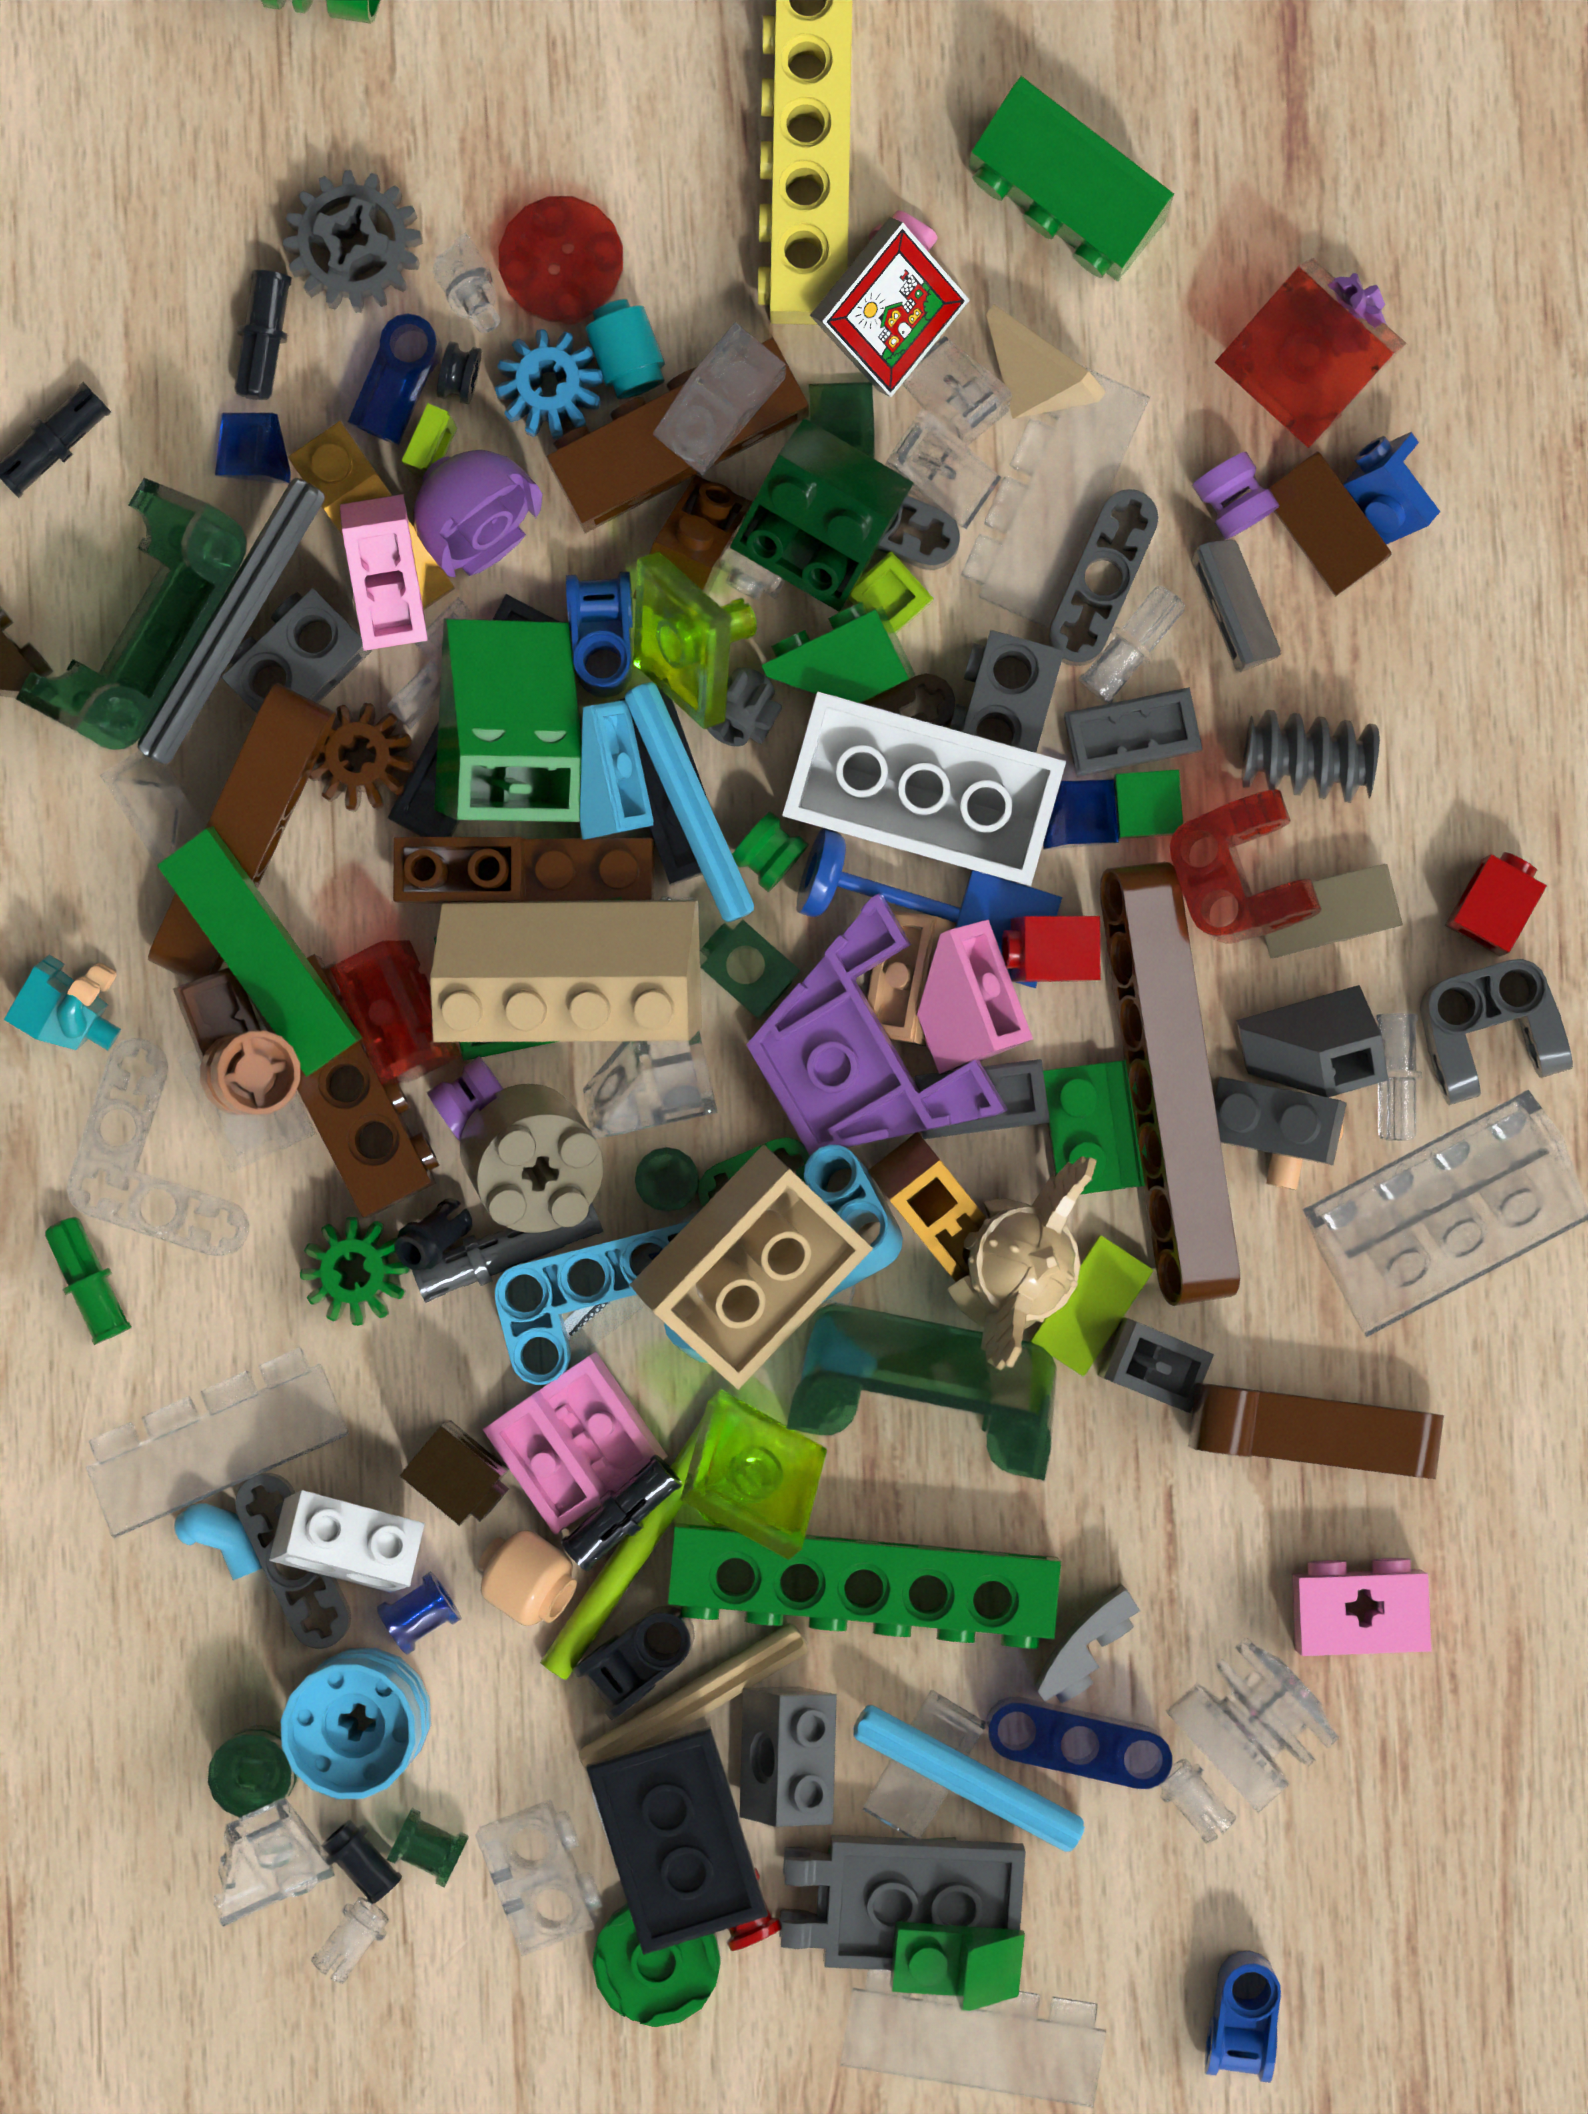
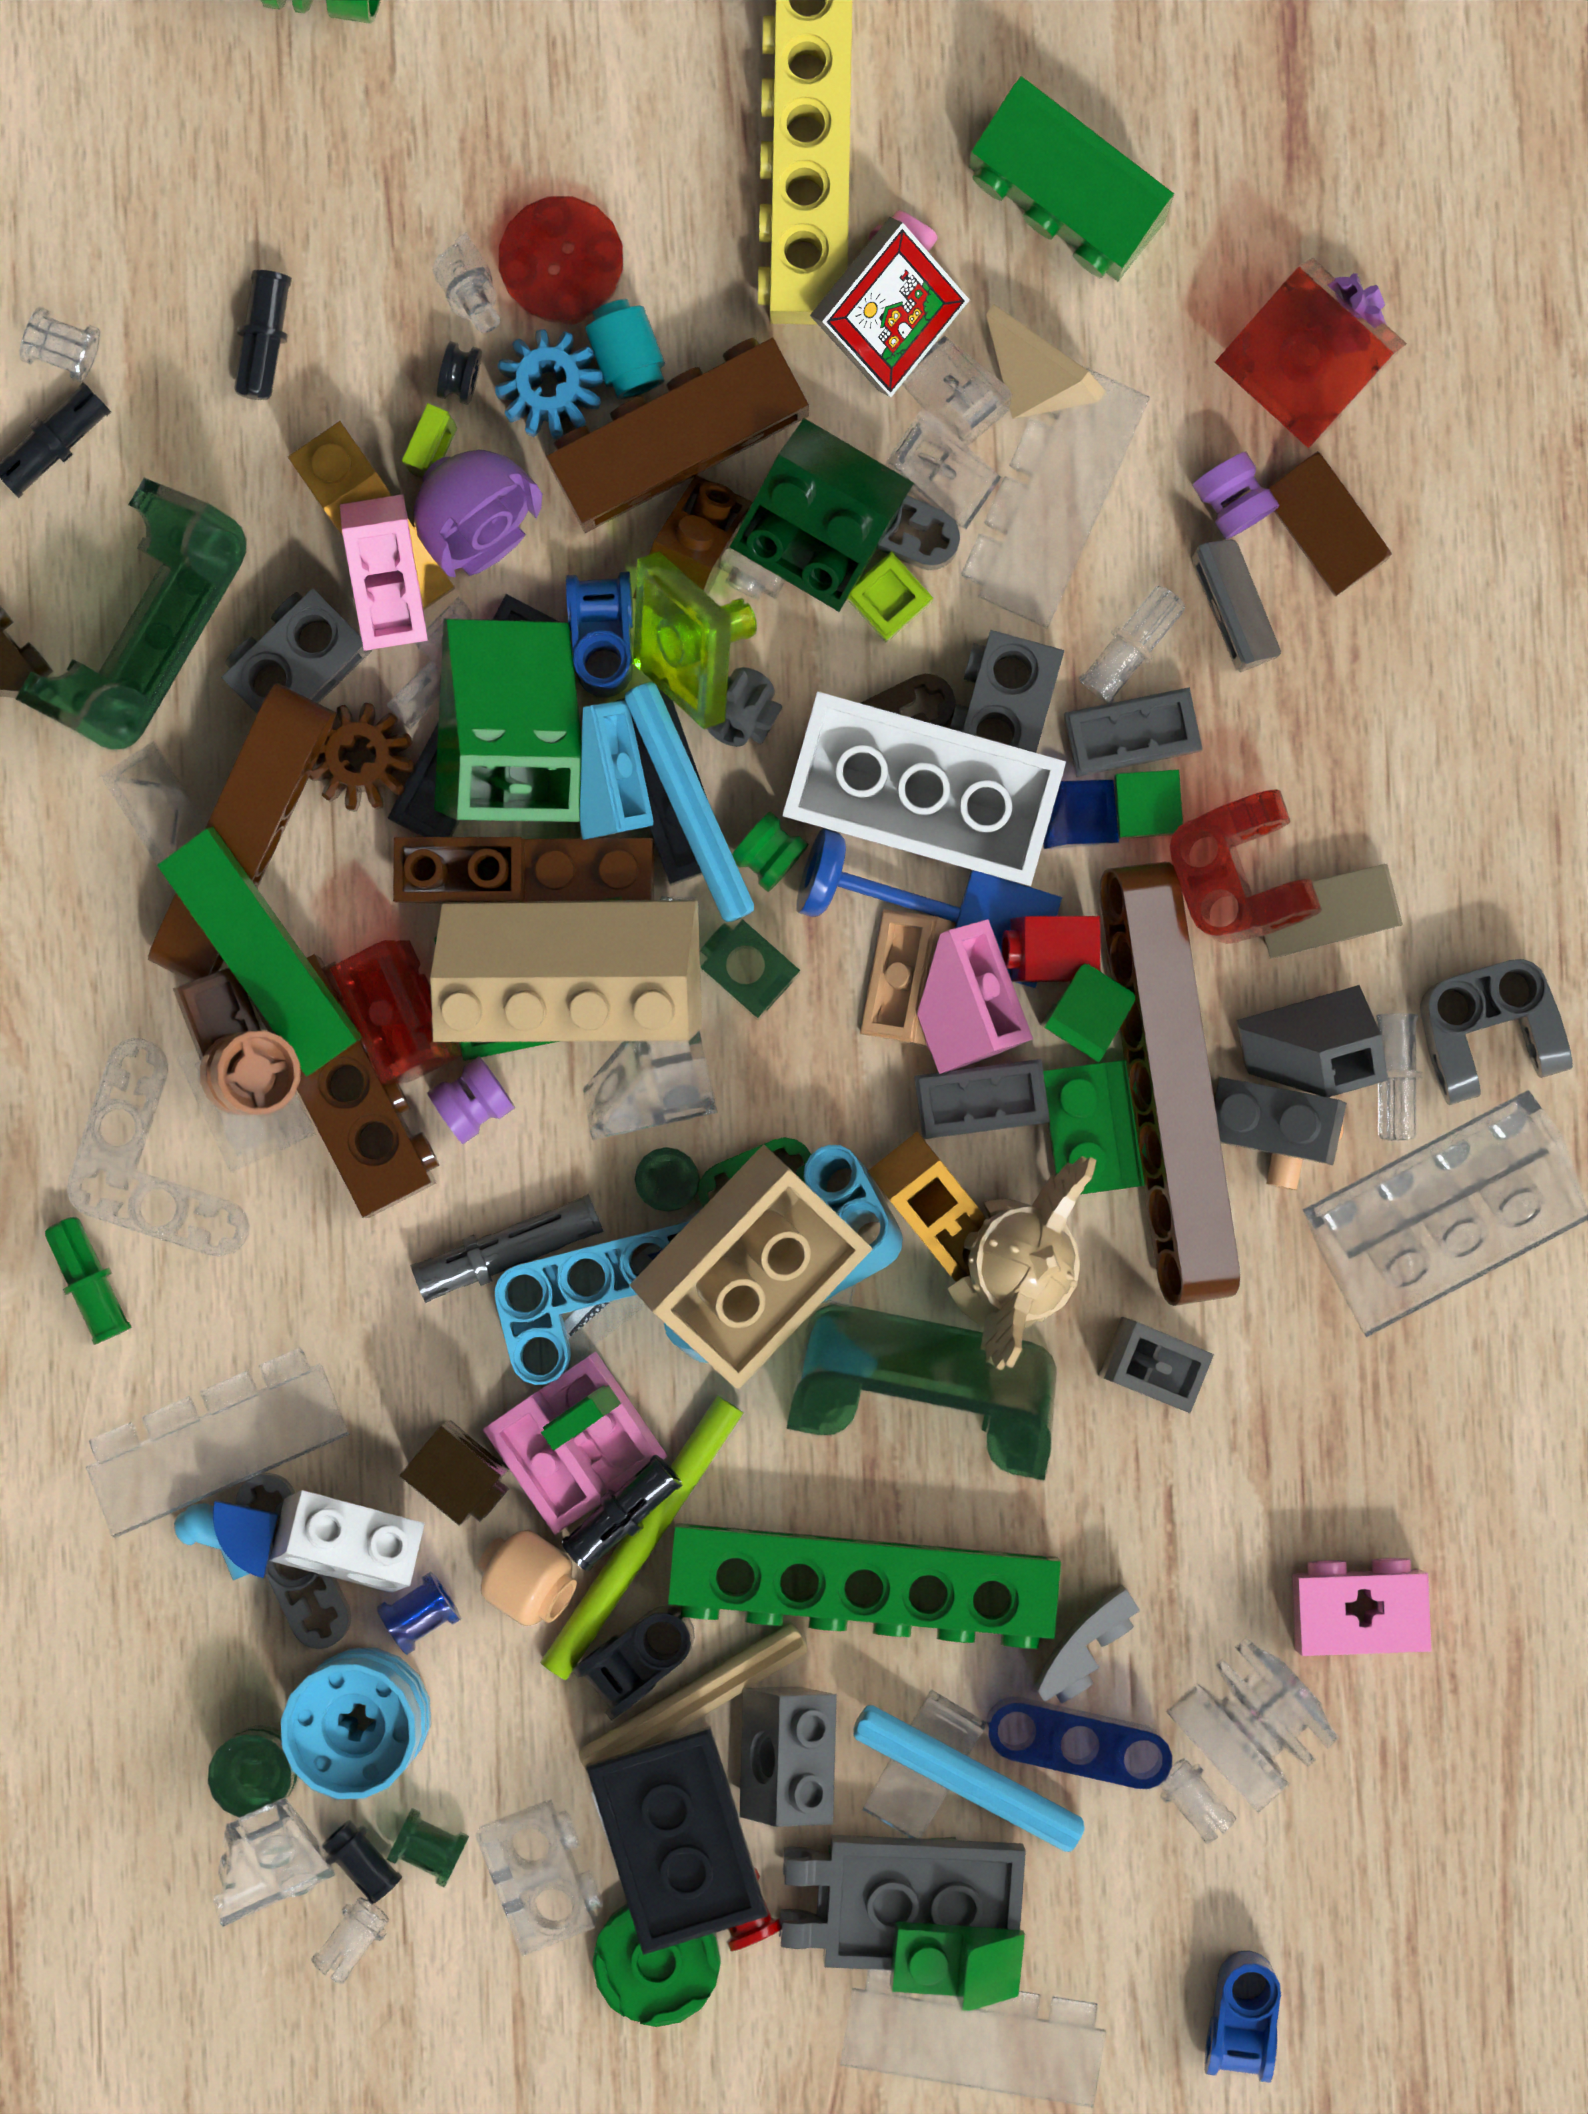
(59, 344): none -> clear bush
(64, 1009): teal piece -> none
(231, 620): dark grey axle -> none
(245, 1535): none -> blue tile
(252, 448): clear blue slope -> none
(334, 1278): green gear -> none
(360, 215): dark grey gear -> none
(393, 384): clear blue piece -> none
(423, 1242): black pin -> none
(532, 1159): dark tan brick -> none
(580, 1416): none -> green tile
(720, 398): clear slope -> none
(753, 1475): clear neon green tile -> none
(837, 1063): medium lavender wing -> none
(845, 412): clear green slope -> none
(848, 662): green slope -> none
(1089, 1012): none -> green slope
(1105, 1291): lime tile -> none
(1106, 528): dark grey beam -> none
(1311, 755): dark grey piece -> none
(1315, 1431): reddish brown beam -> none
(1388, 489): blue bracket -> none
(1497, 902): red brick -> none

